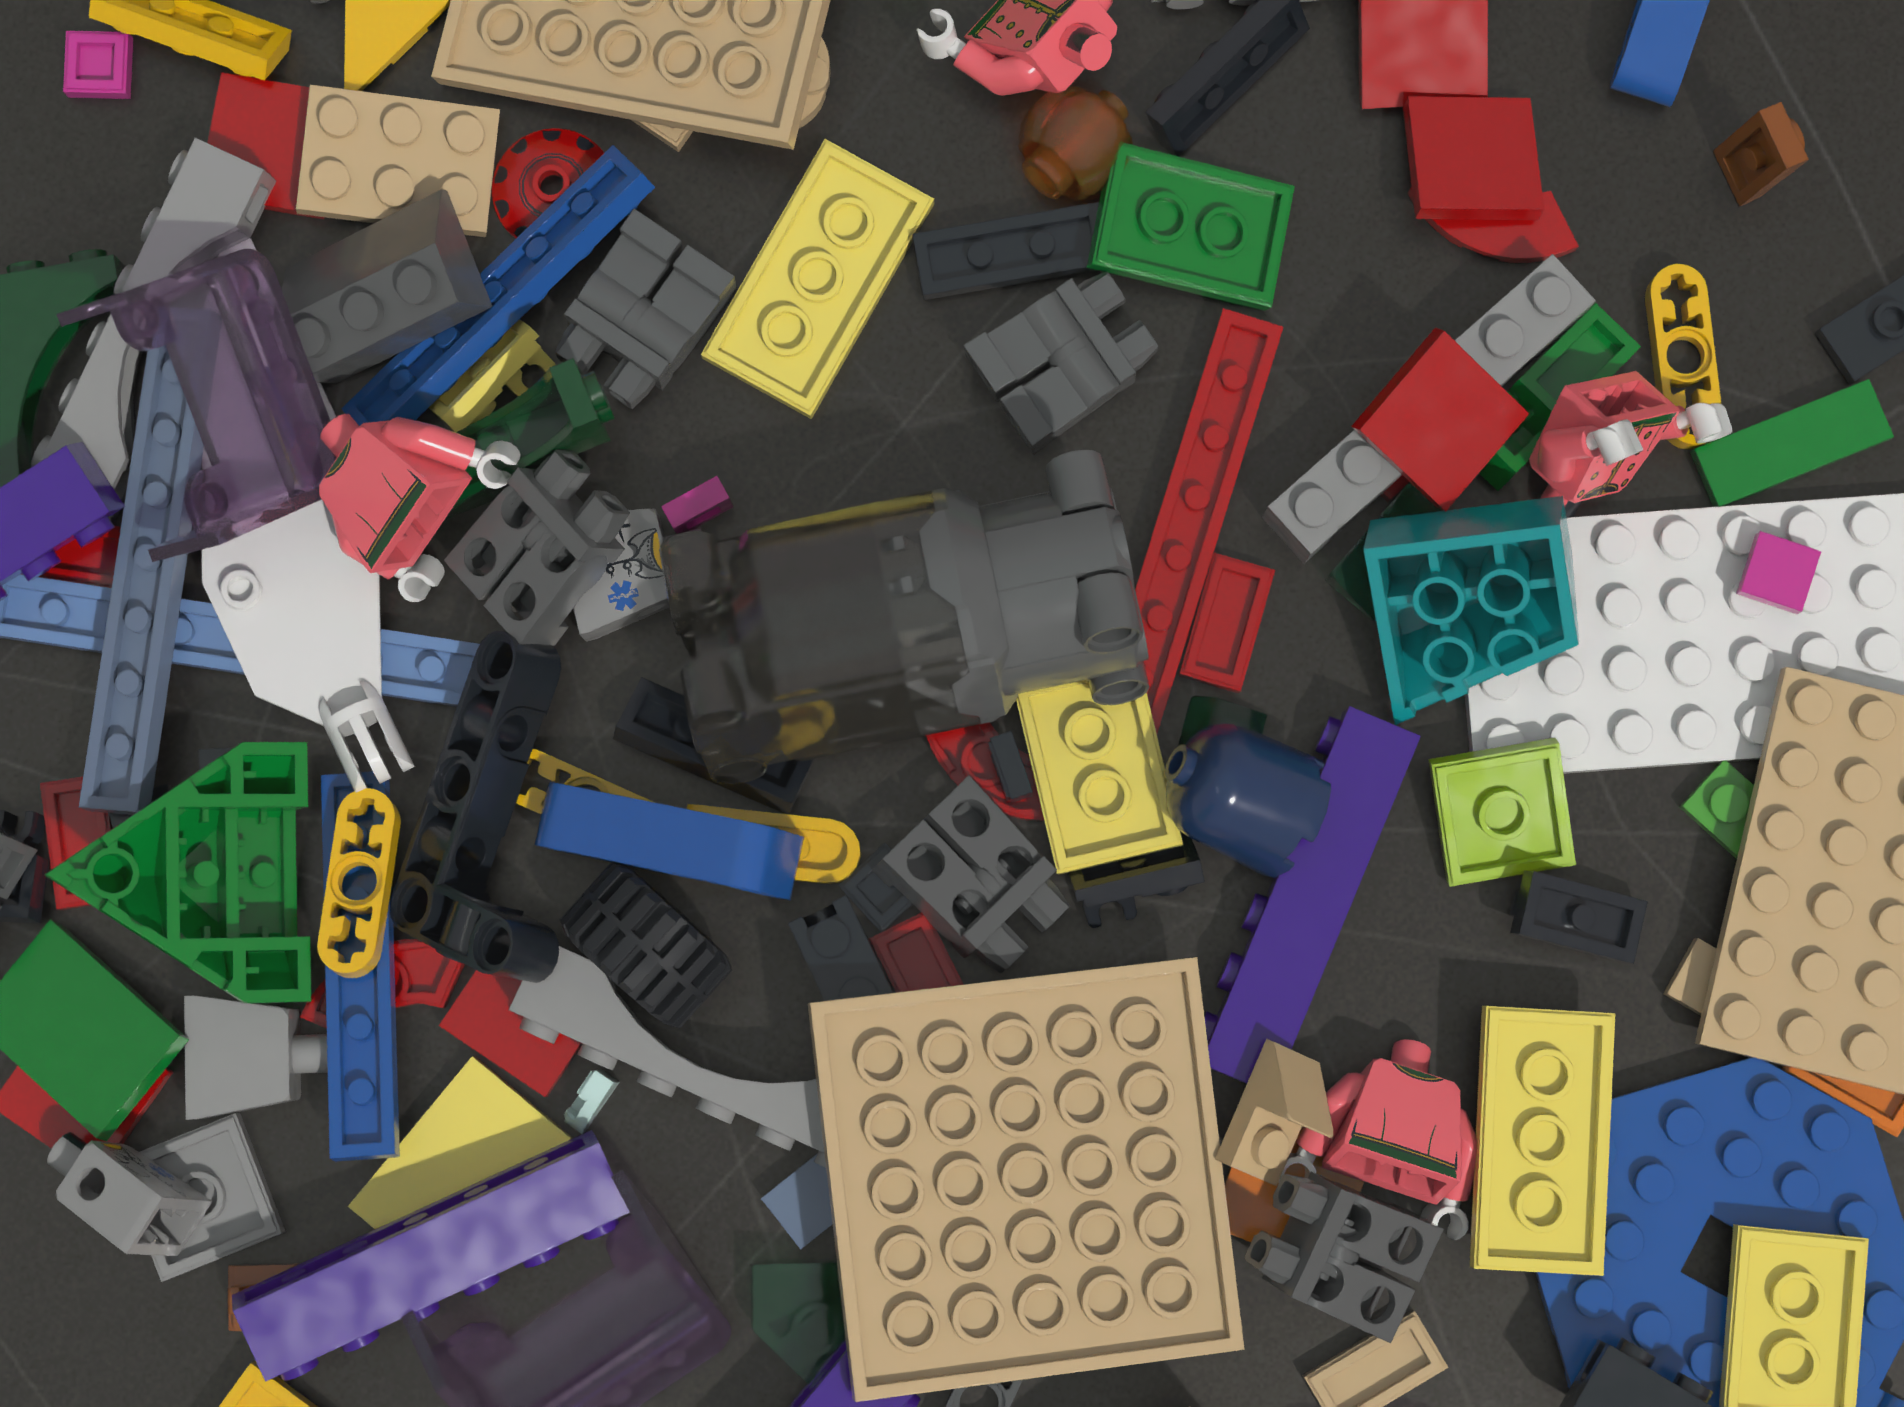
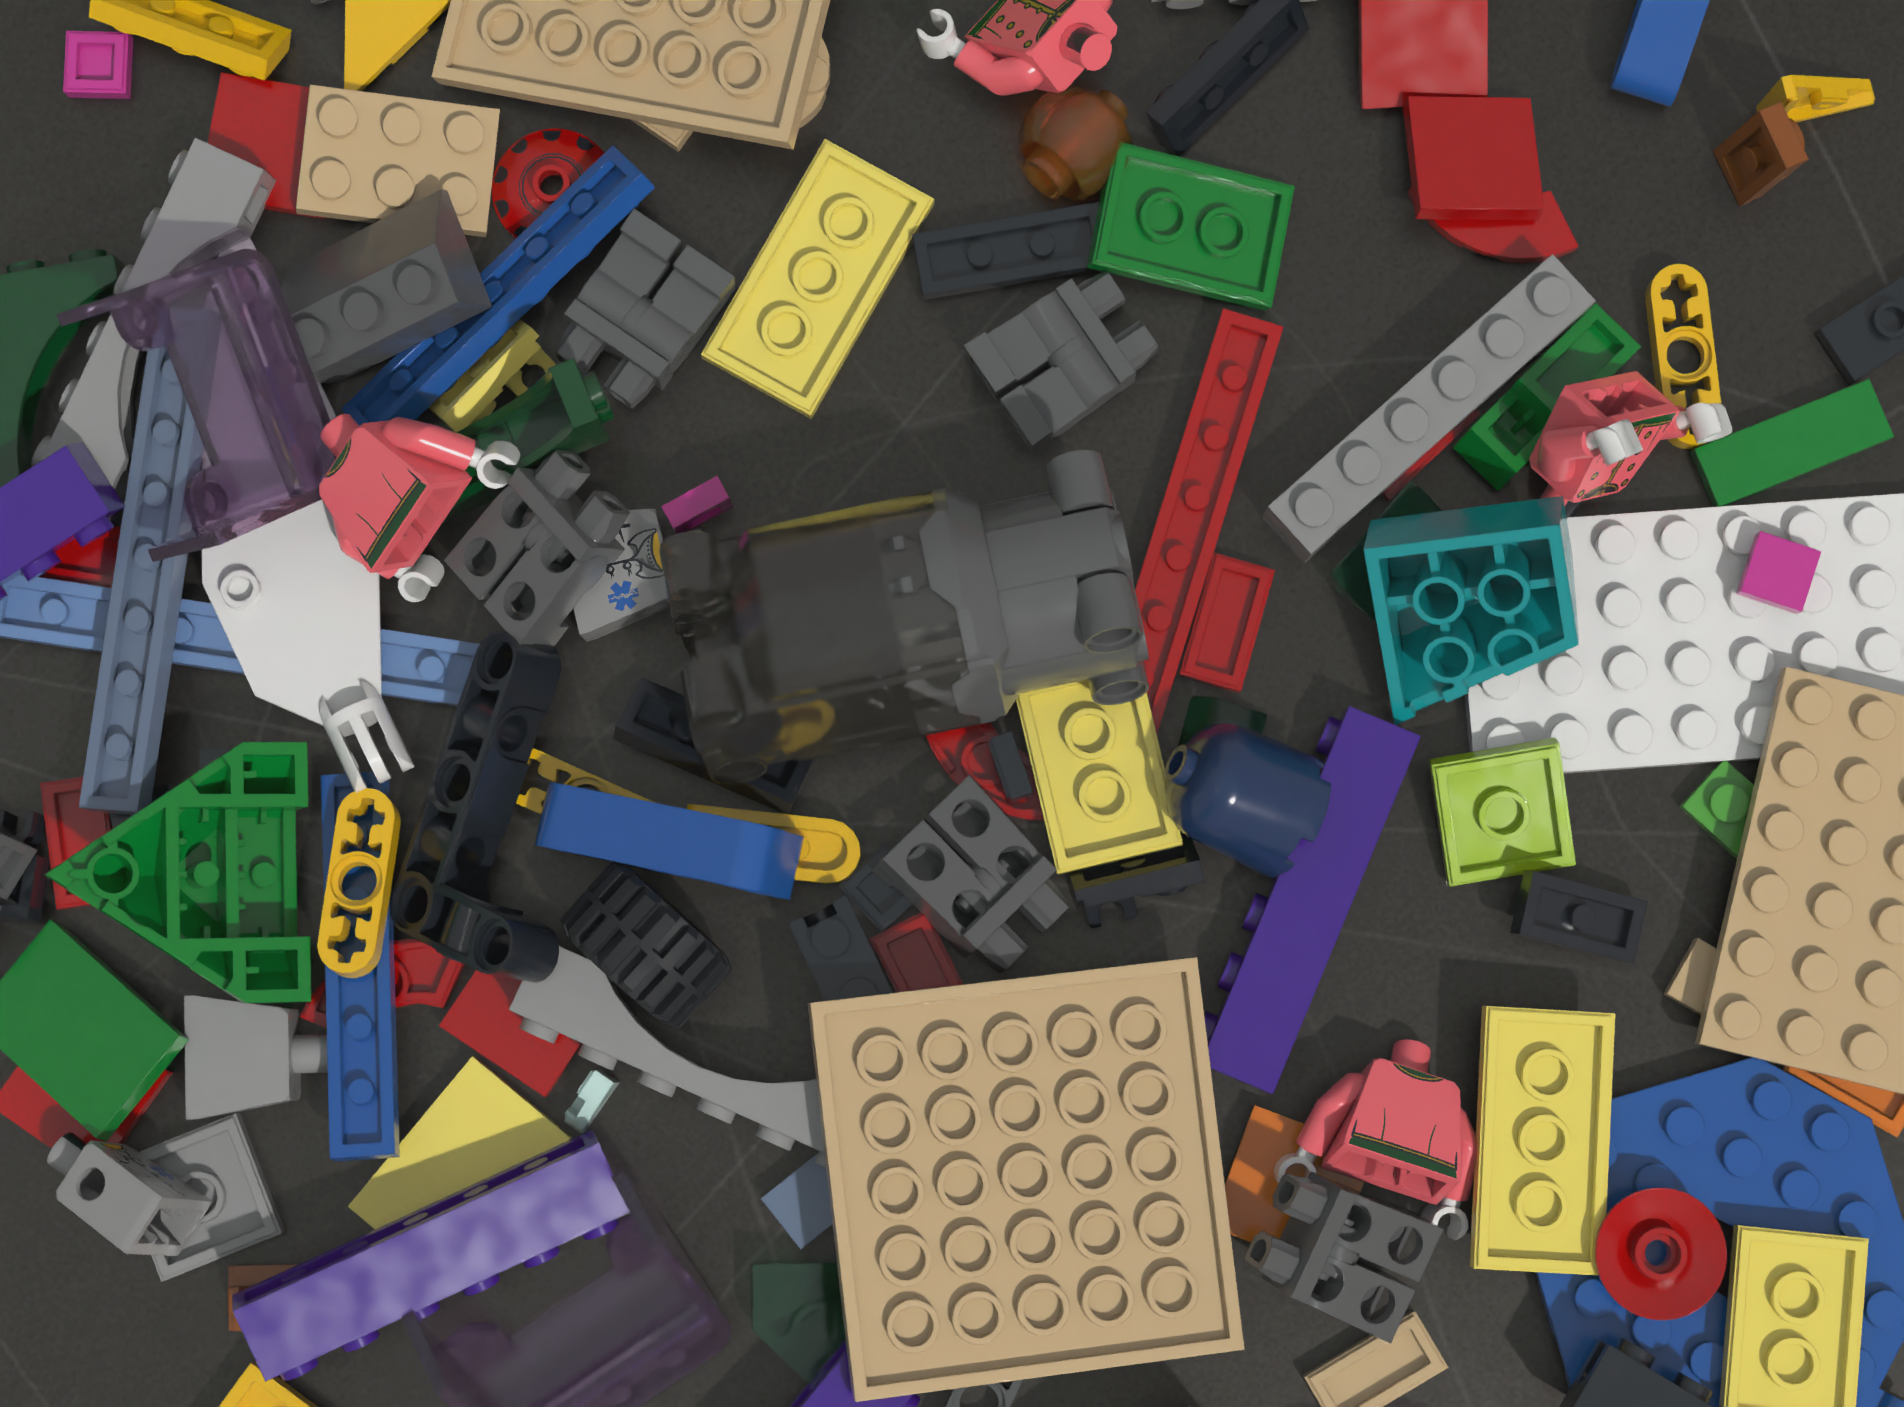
(1277, 1101): tan slope -> none
(1440, 419): red tile -> none
(1693, 1258): none -> red dish
(1818, 95): none -> yellow tile

